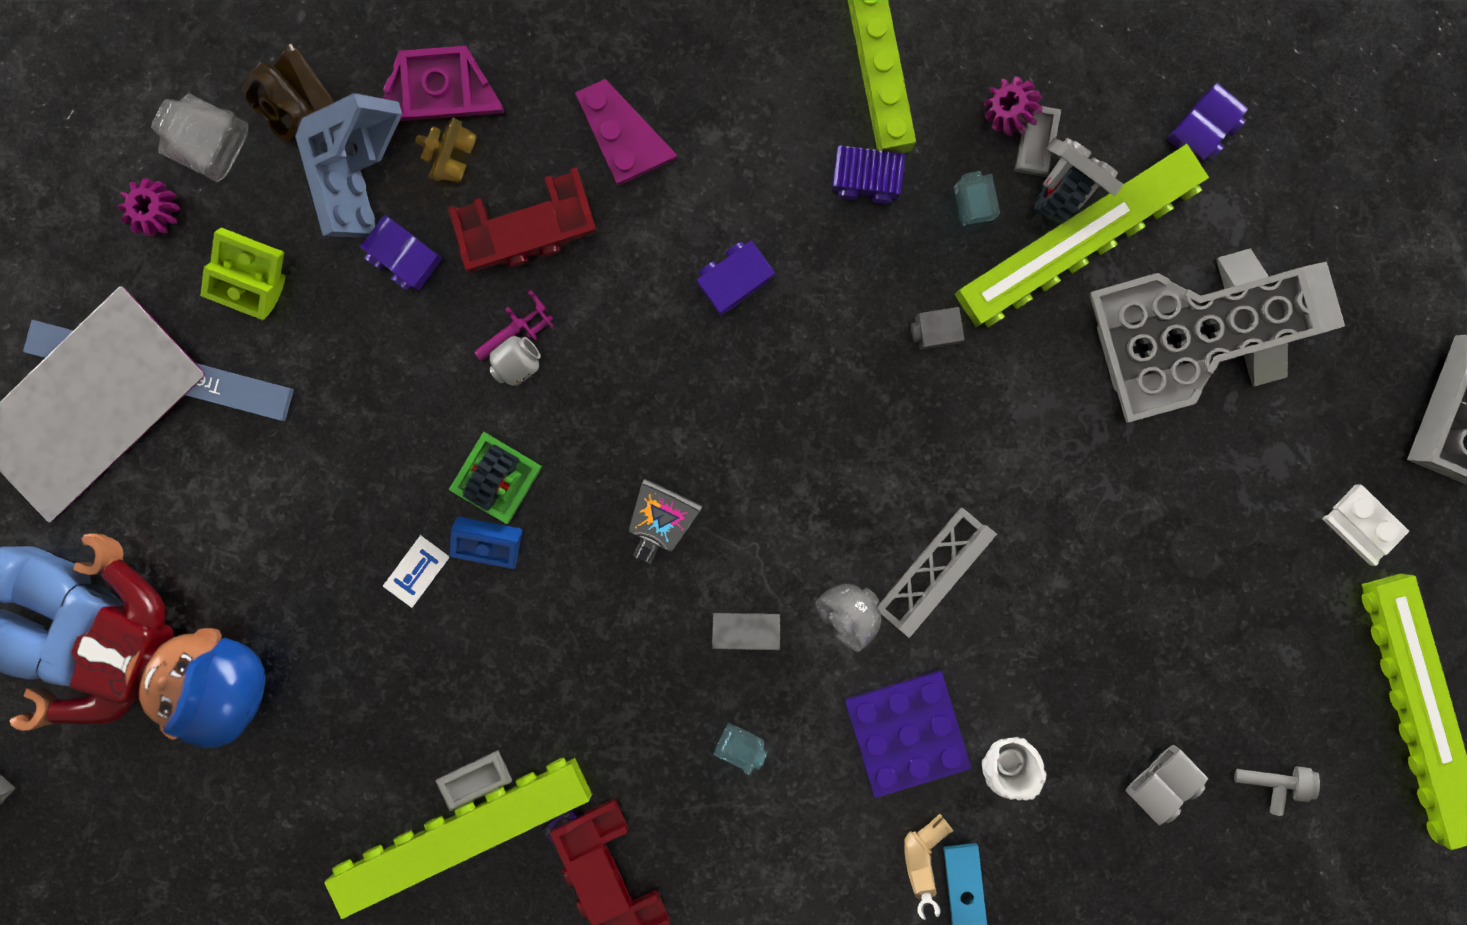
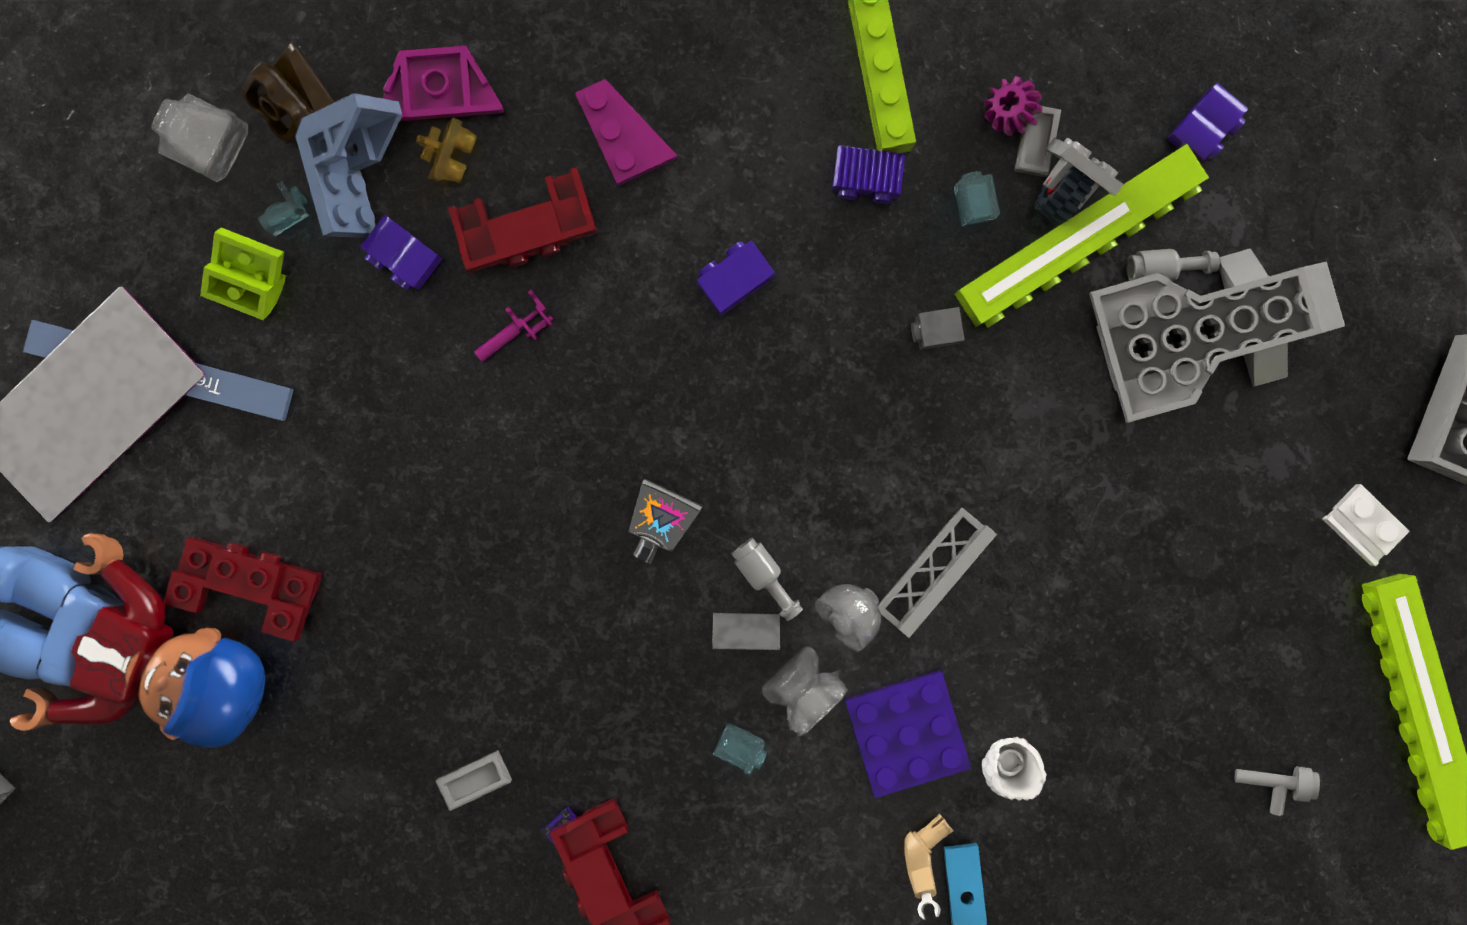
(137, 205): magenta gear -> none
(253, 577): none -> dark red bracket
(285, 214): none -> clear light blue bracket
(416, 571): white sticker -> none
(458, 837): lime brick -> none
(485, 542): blue slope -> none
(495, 478): plate -> none
(514, 361): light grey head -> none
(762, 573): none -> light grey piece
(804, 691): none -> clear piece
(1167, 785): light grey brick -> none
(1169, 264): none -> light grey piece

